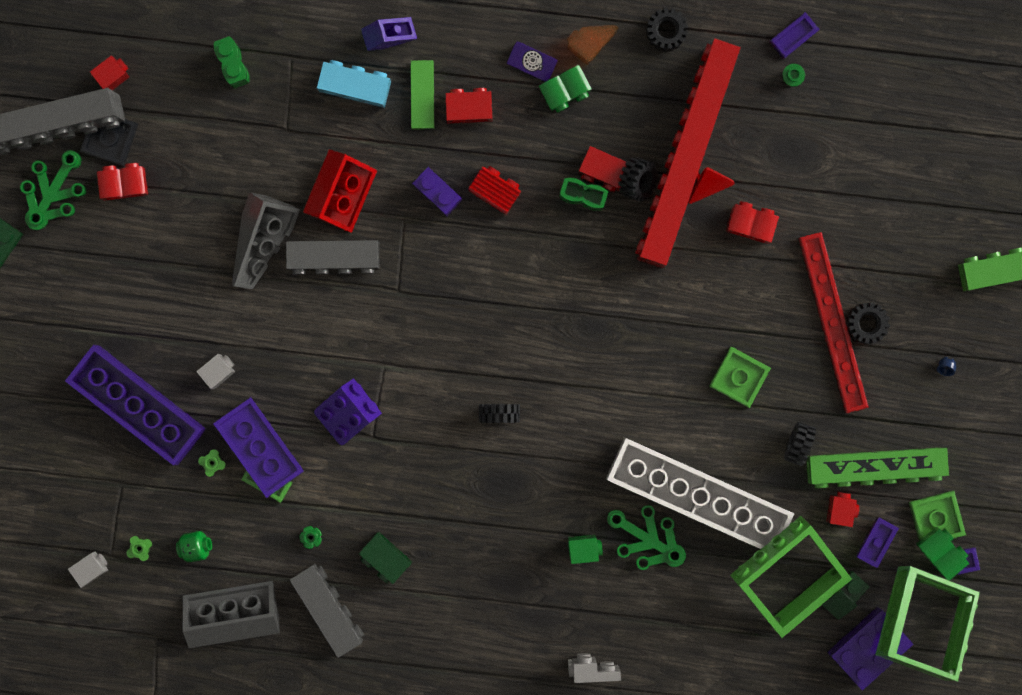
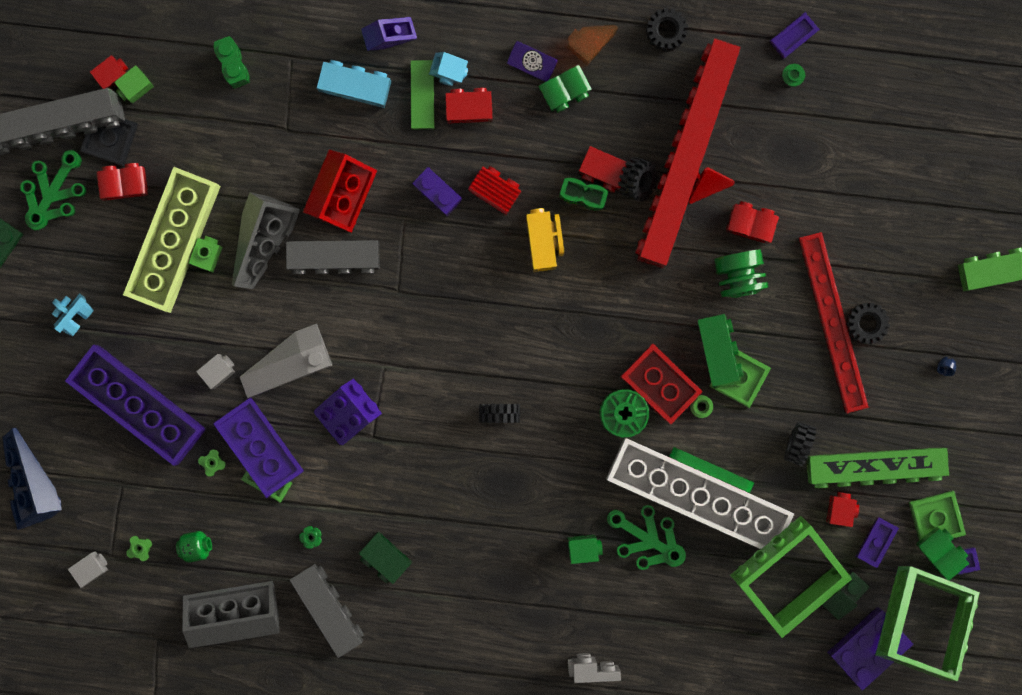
(33, 491): none -> dark blue wedge
(65, 321): none -> medium azure hips
(133, 85): none -> bright green brick
(171, 240): none -> yellowish green brick
(206, 253): none -> bright green brick
(291, 360): none -> light grey wedge
(448, 68): none -> medium azure brick
(544, 239): none -> yellow brick
(613, 421): none -> green wheel
(661, 384): none -> red brick
(708, 406): none -> bright green plate
(711, 470): none -> green beam
(720, 351): none -> green brick
(741, 273): none -> green wheel

